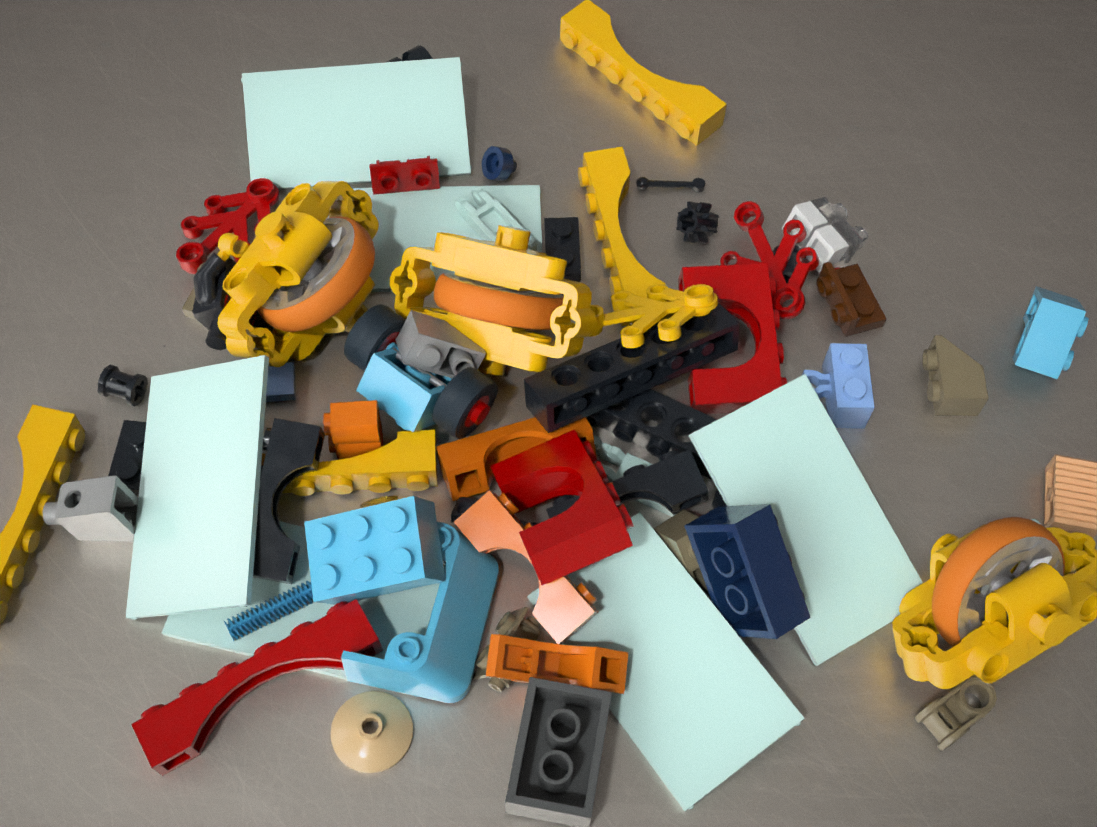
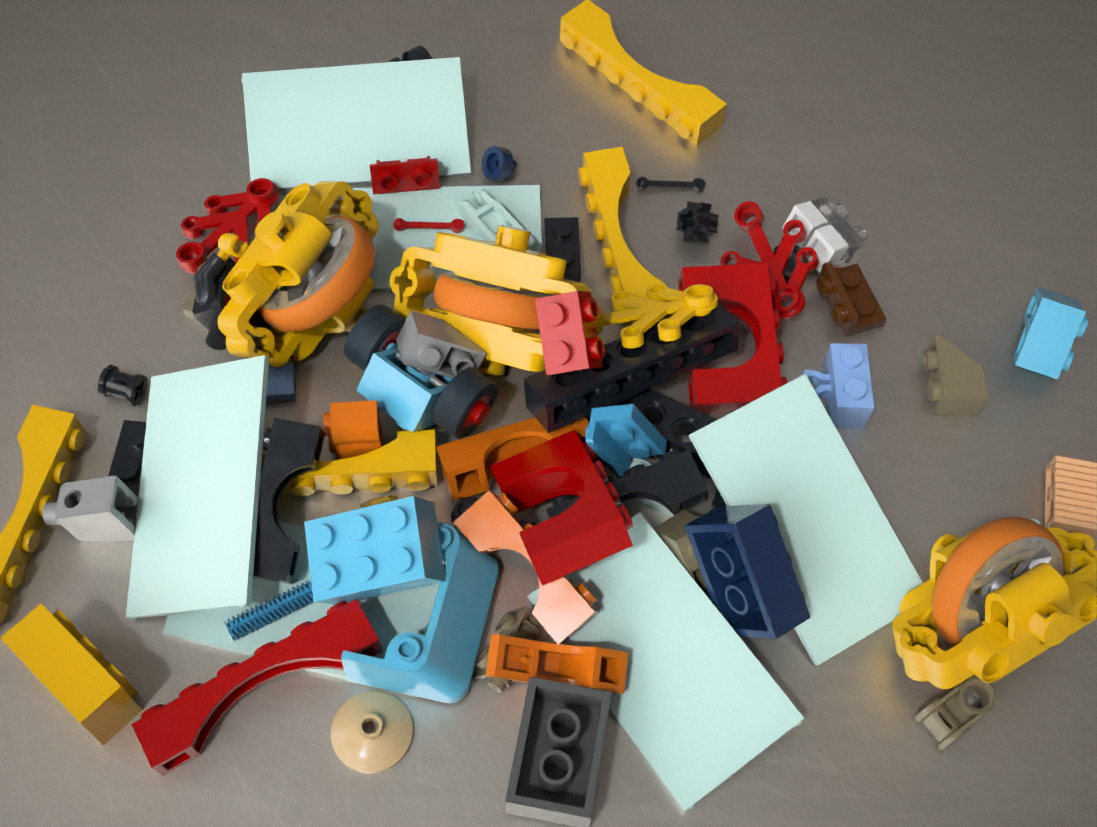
(74, 671): none -> yellow piece
(456, 225): none -> red hinge
(569, 332): none -> bracket
(622, 433): none -> dark azure bracket

